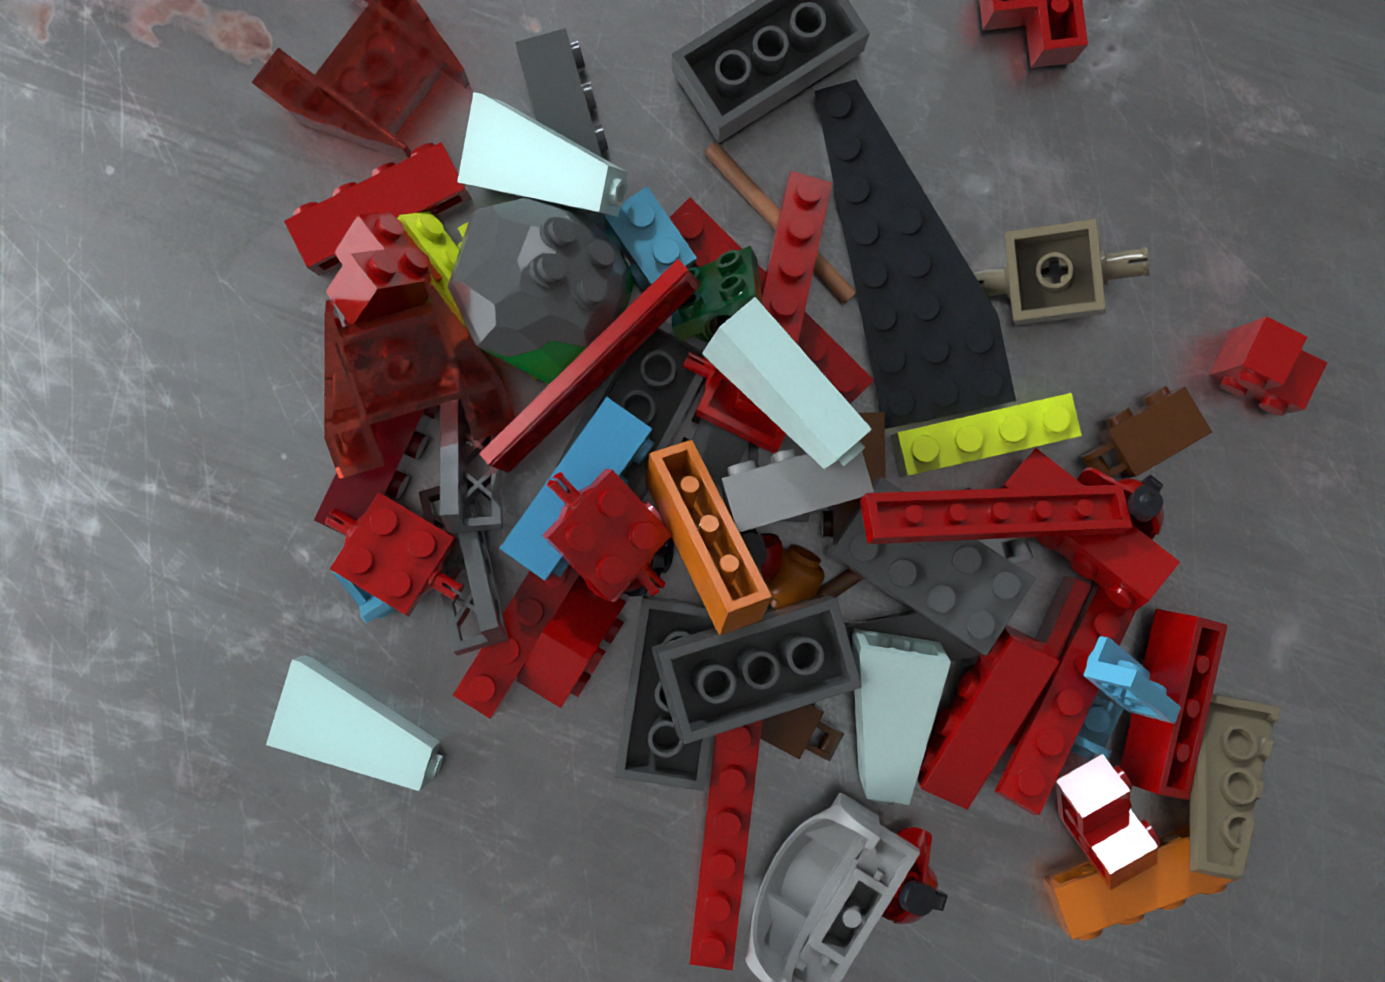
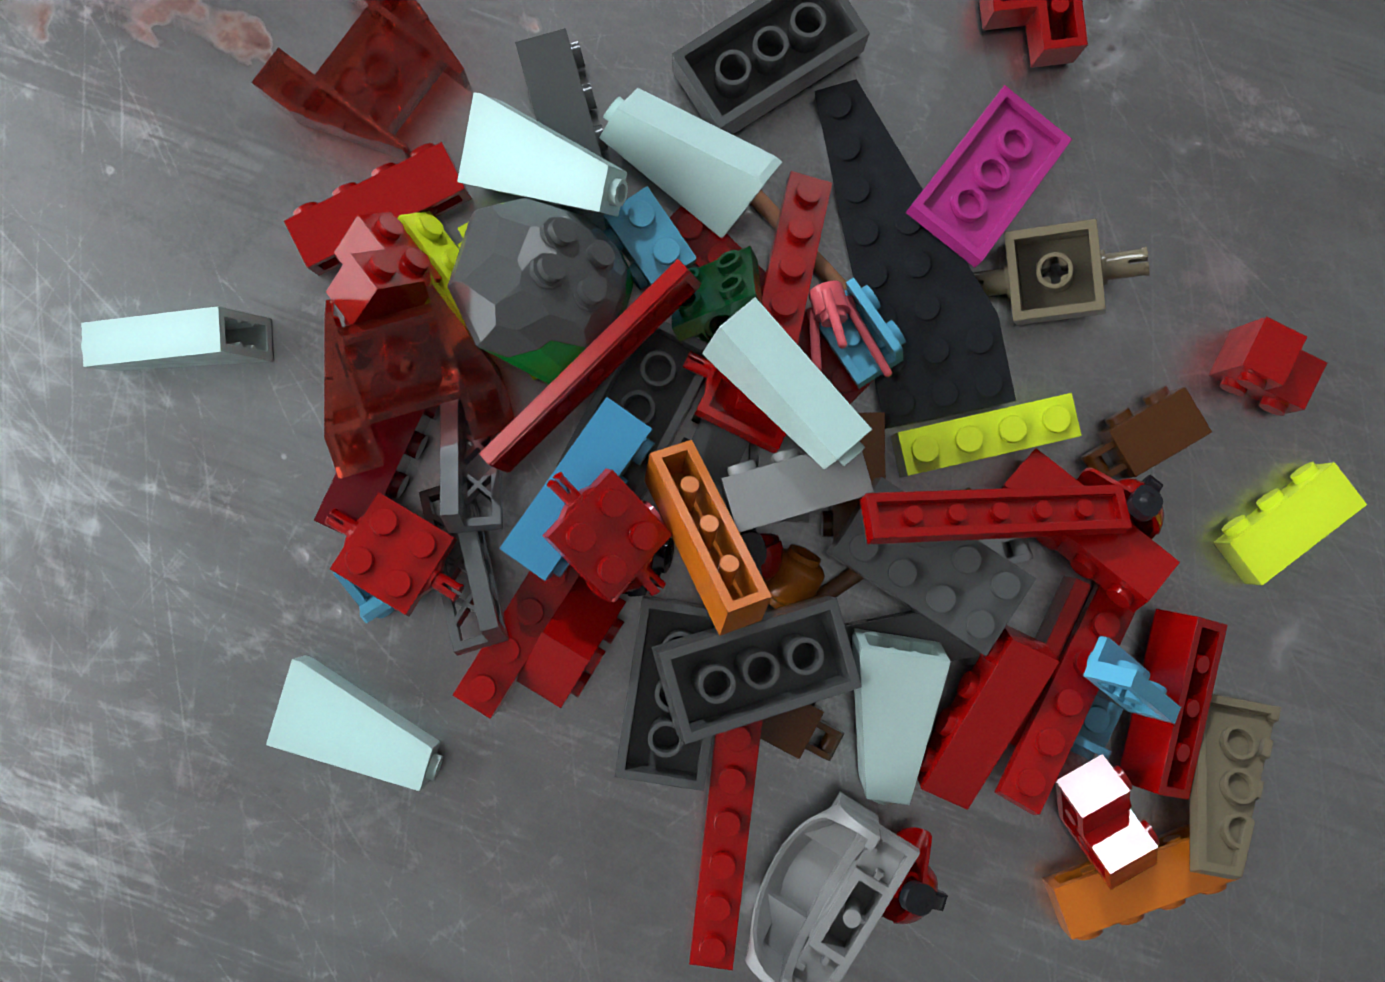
(177, 340): none -> light aqua slope
(688, 158): none -> light aqua slope
(831, 308): none -> coral plant
(856, 356): none -> medium azure bracket
(989, 176): none -> dark pink plate
(1288, 522): none -> neon yellow brick

